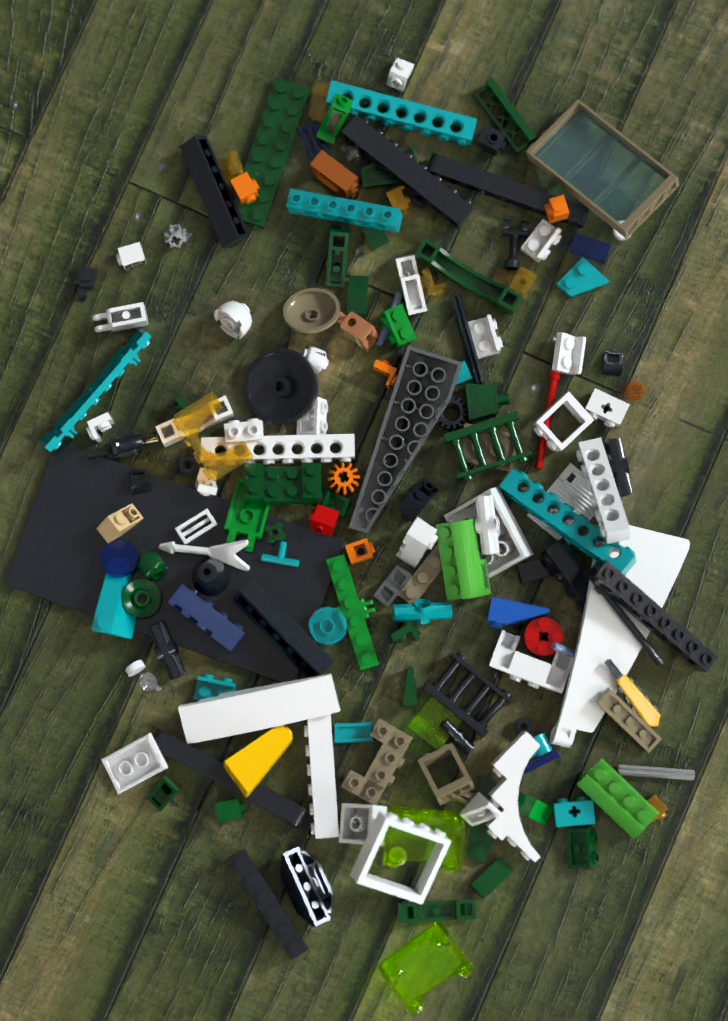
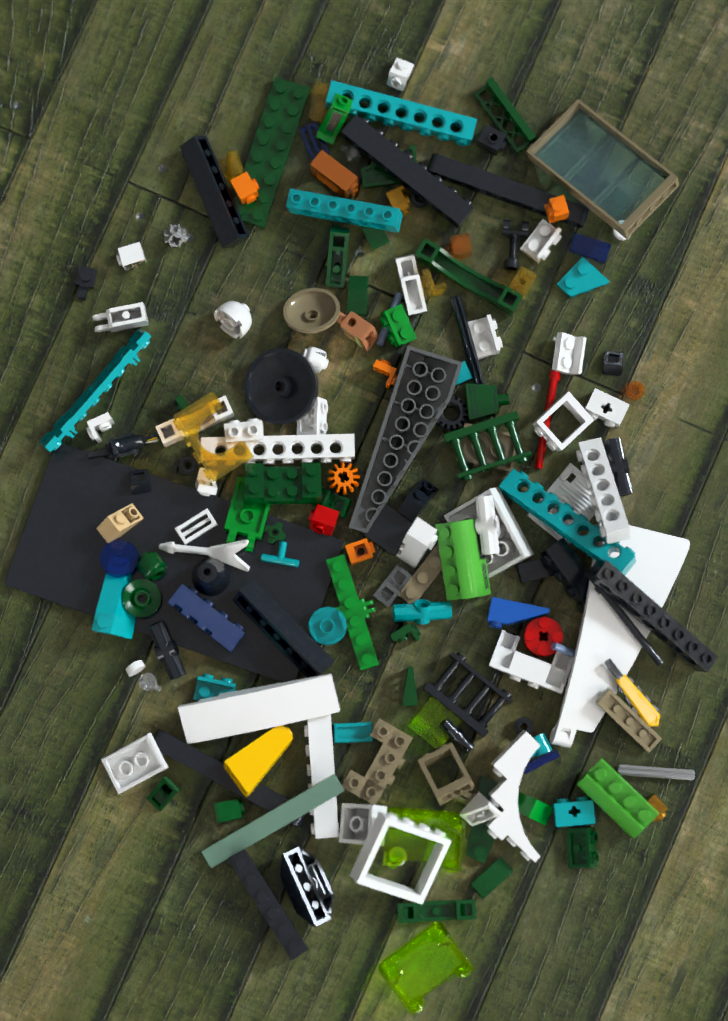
(272, 820): none -> sand green tile
(389, 530): none -> black tile
(460, 246): none -> clear orange brick

